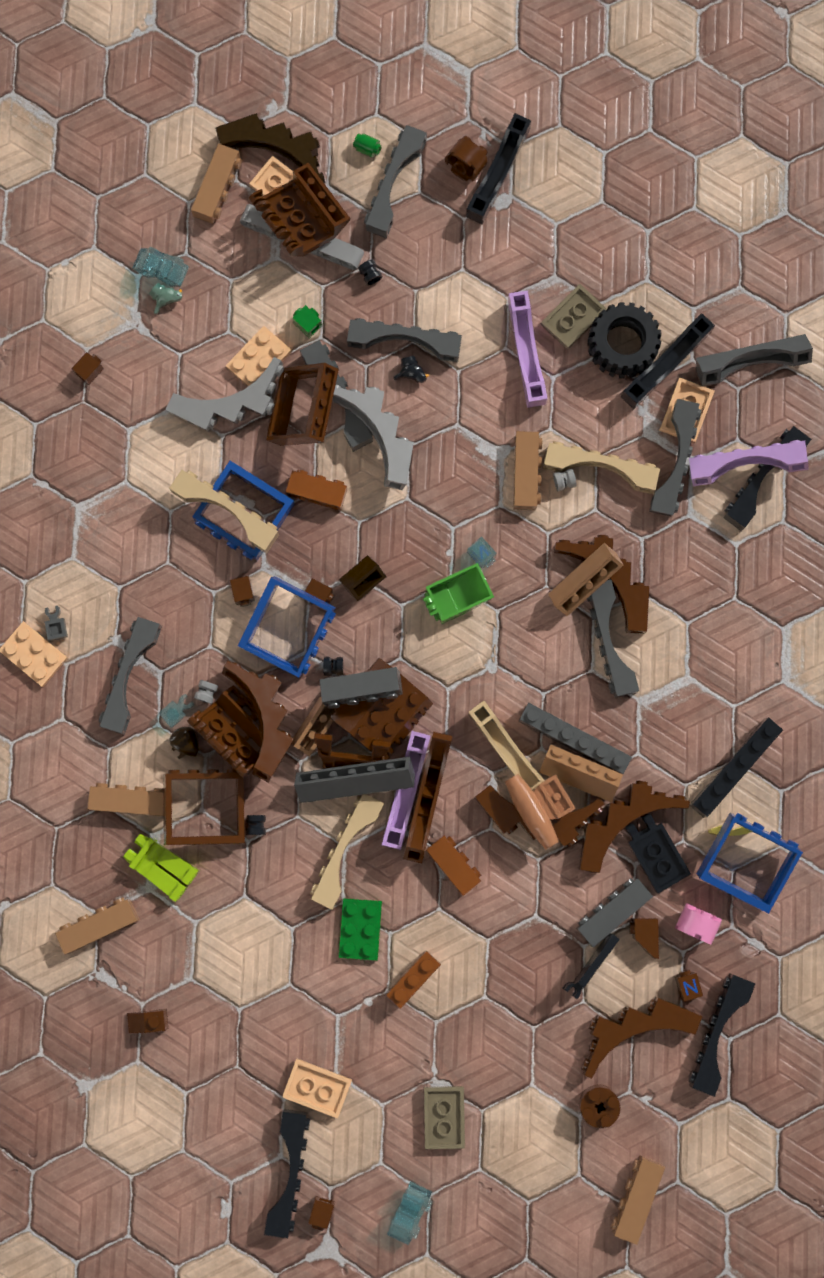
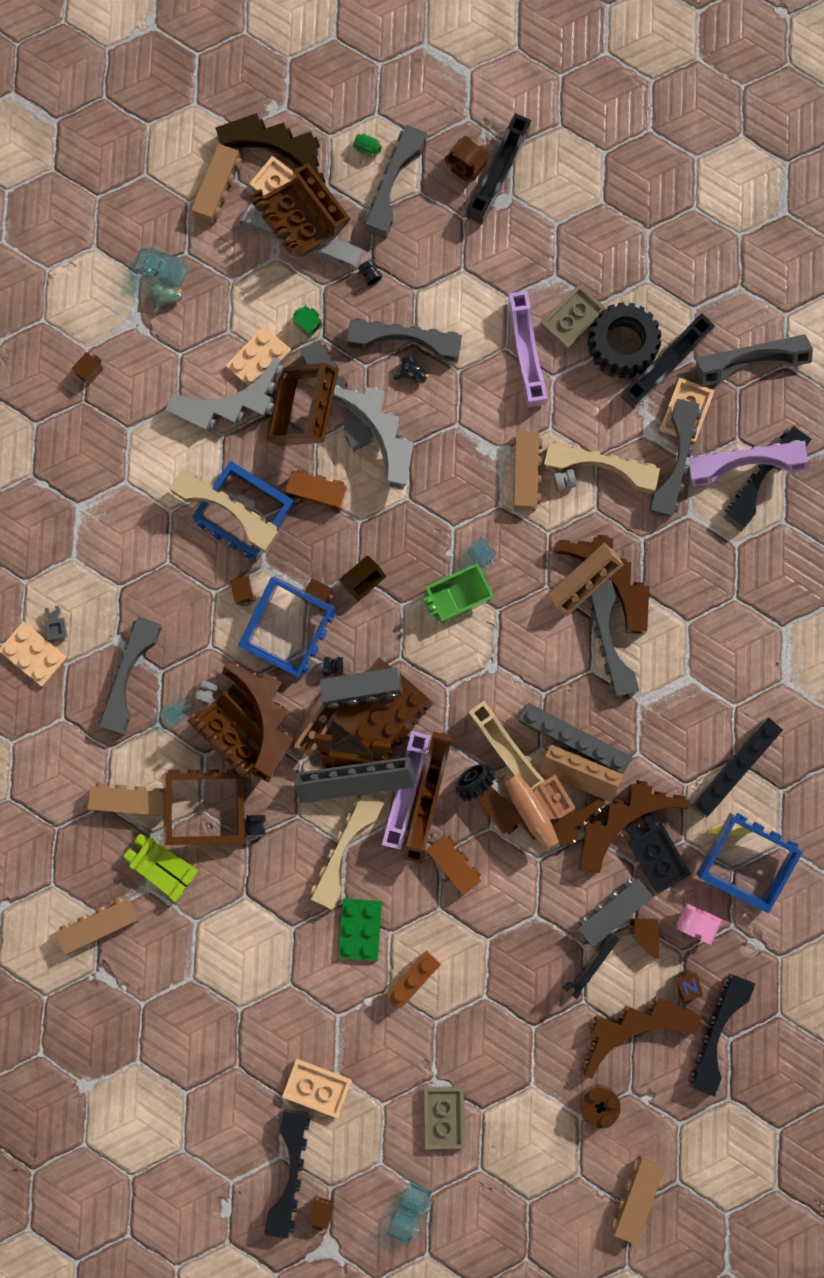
(148, 1021): reddish brown slope -> none
(185, 741): dark brown piece -> none
(474, 782): none -> black gear

